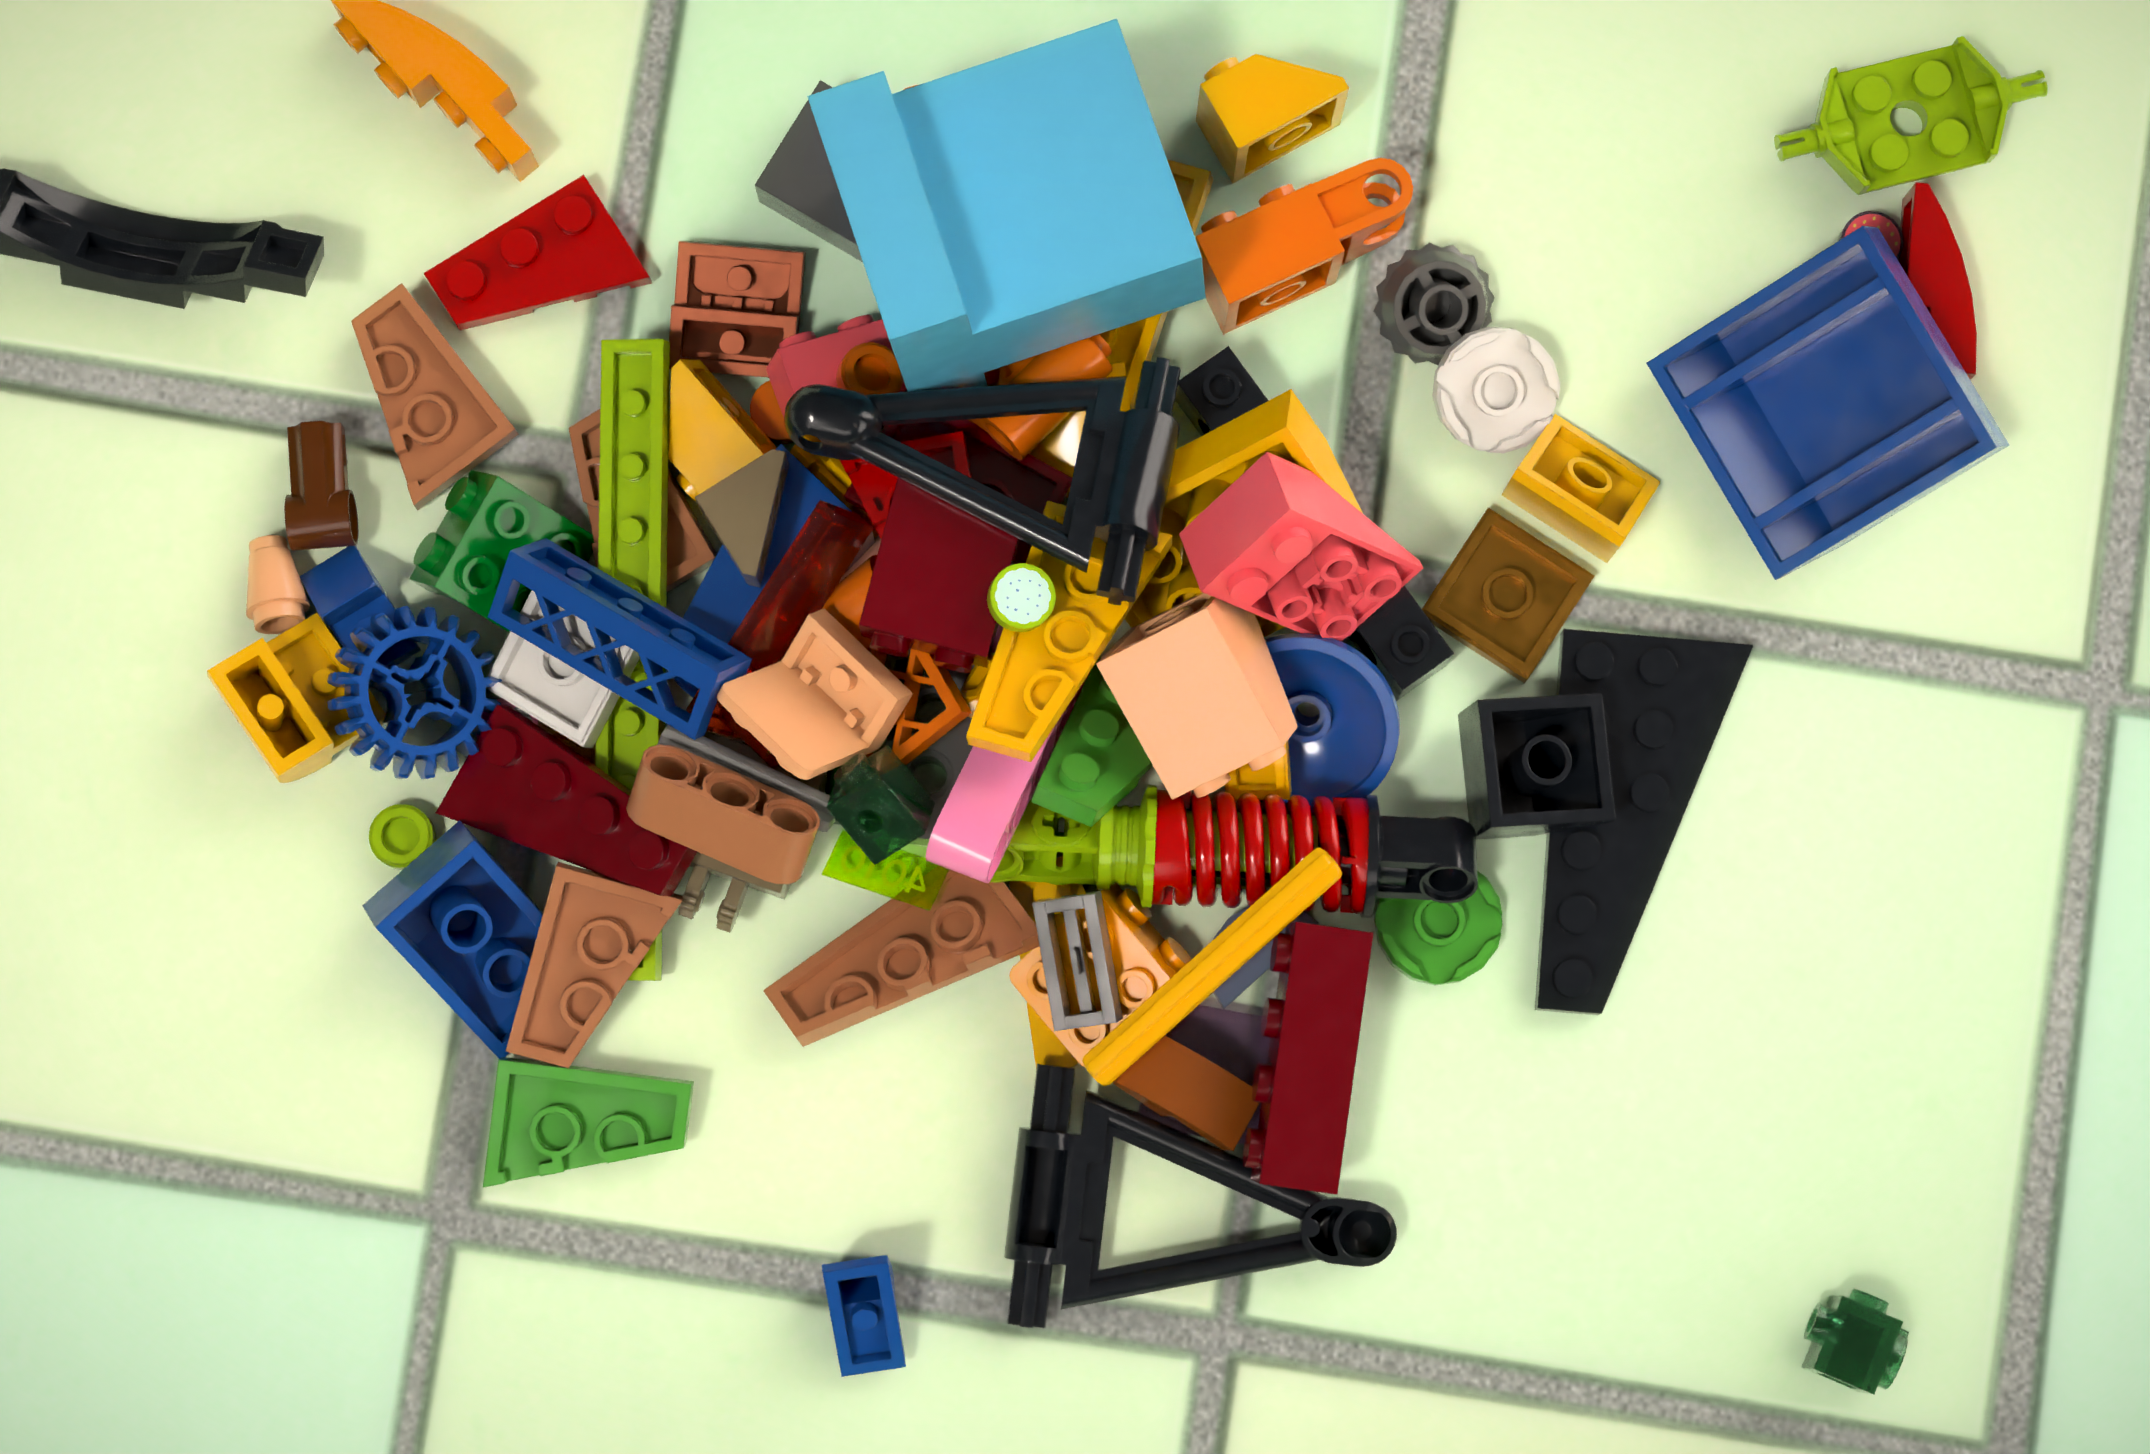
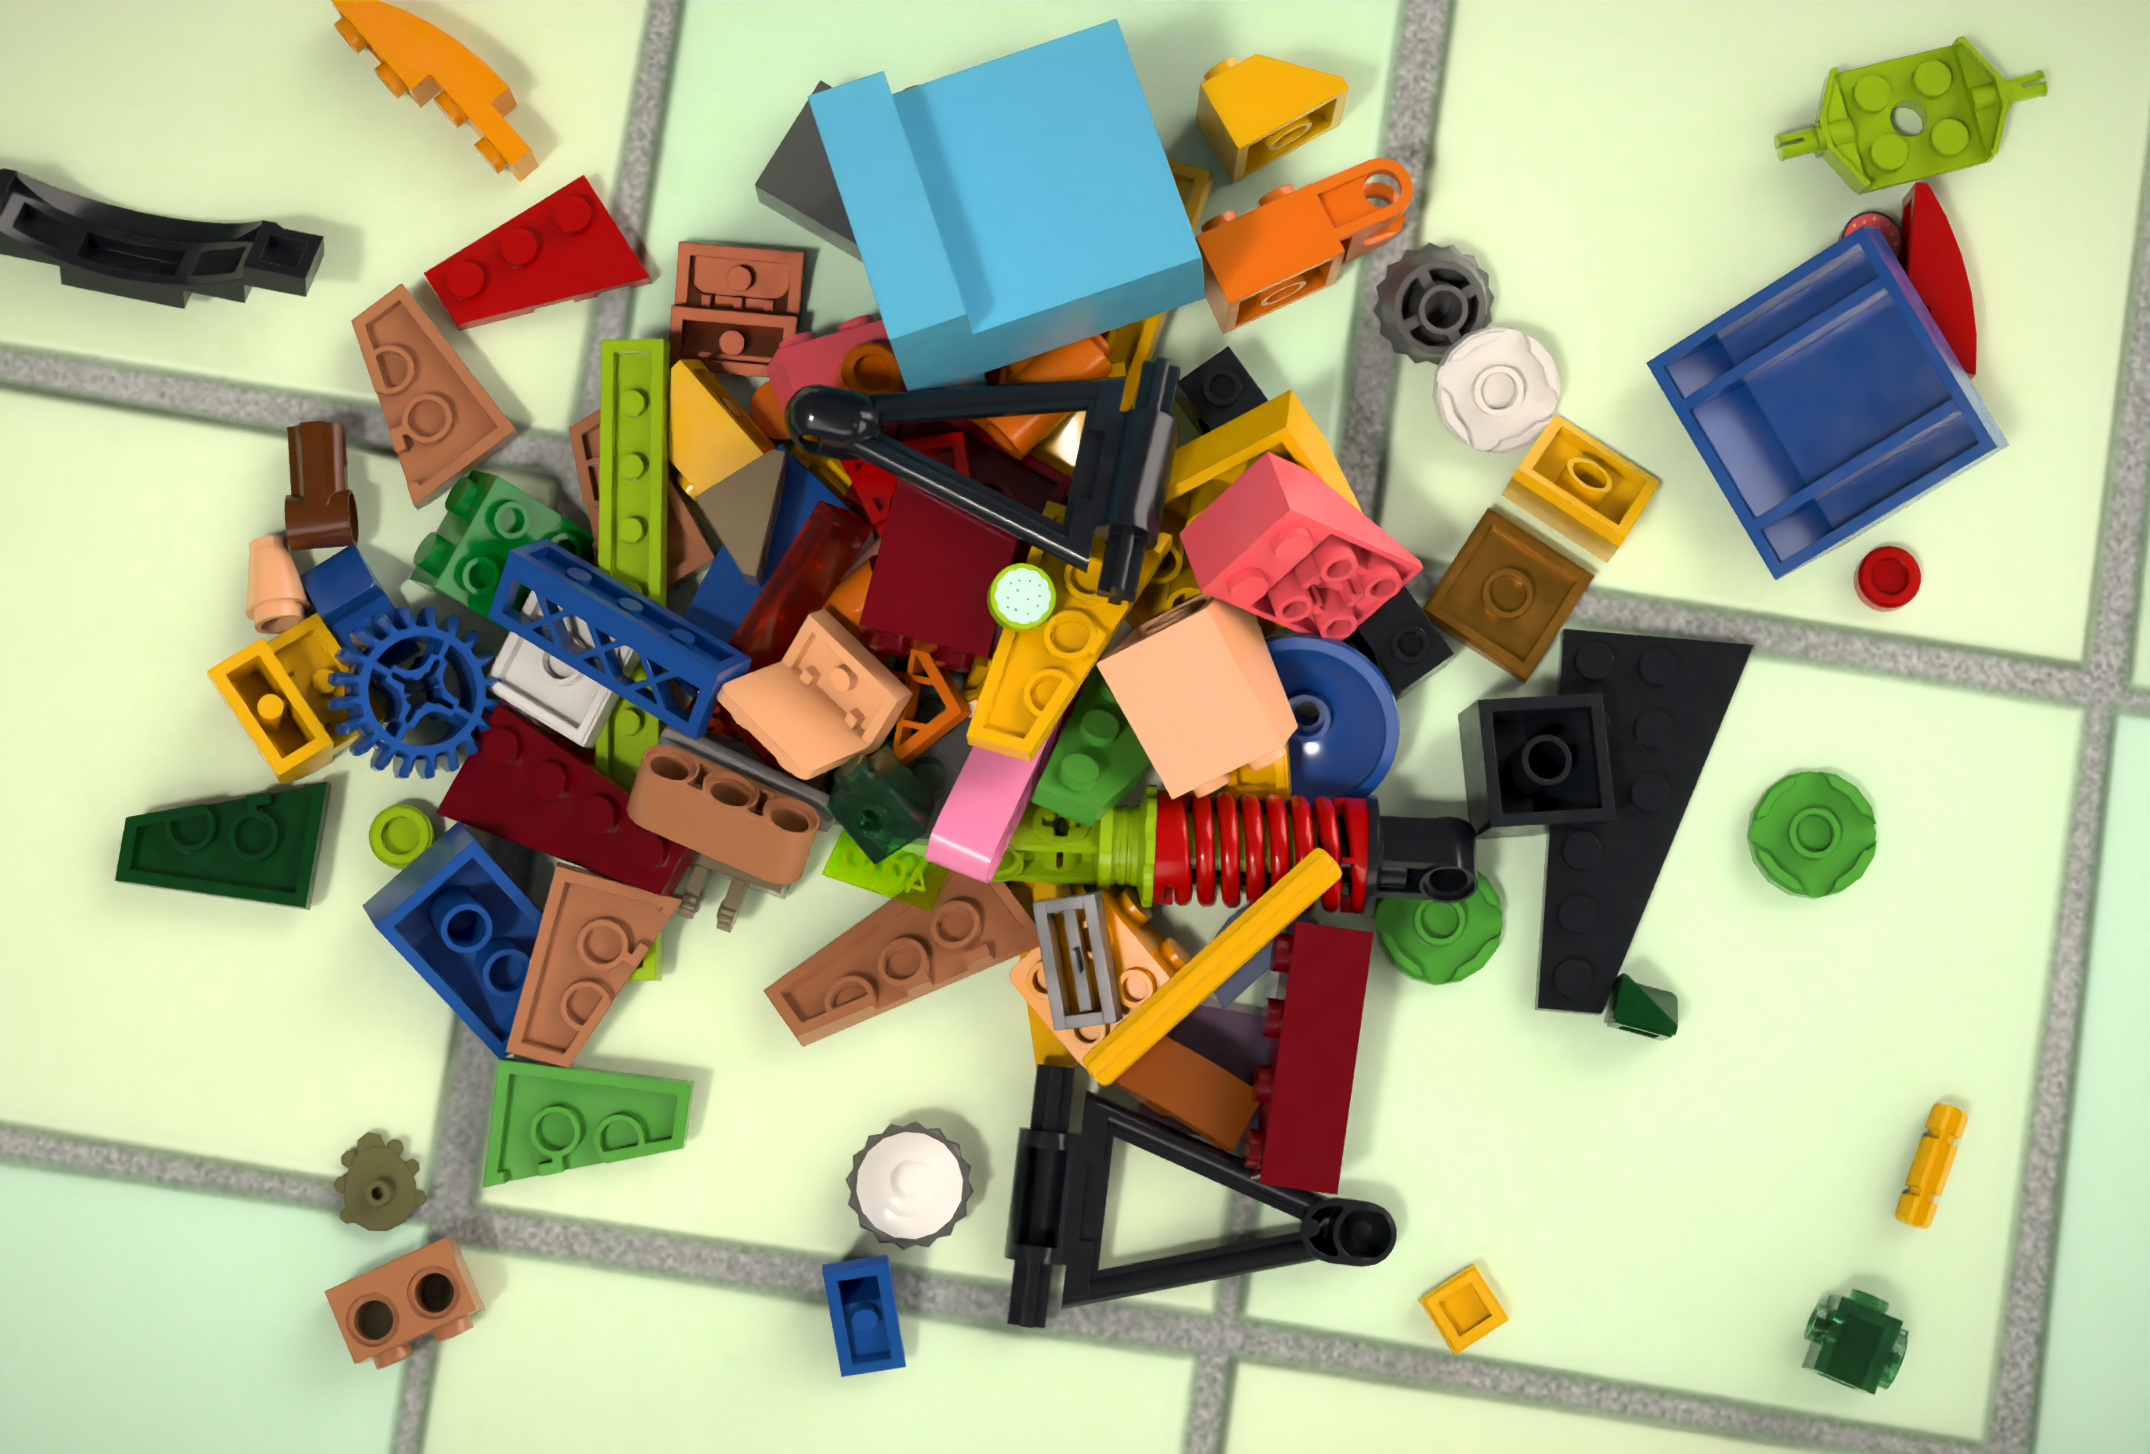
(232, 849): none -> dark green wing
(378, 1185): none -> olive piece
(401, 1289): none -> nougat brick
(909, 1185): none -> white piece
(1463, 1309): none -> yellow tile
(1642, 1009): none -> dark green slope
(1812, 834): none -> bright green tile
(1887, 578): none -> red tile
(1931, 1166): none -> yellow axle

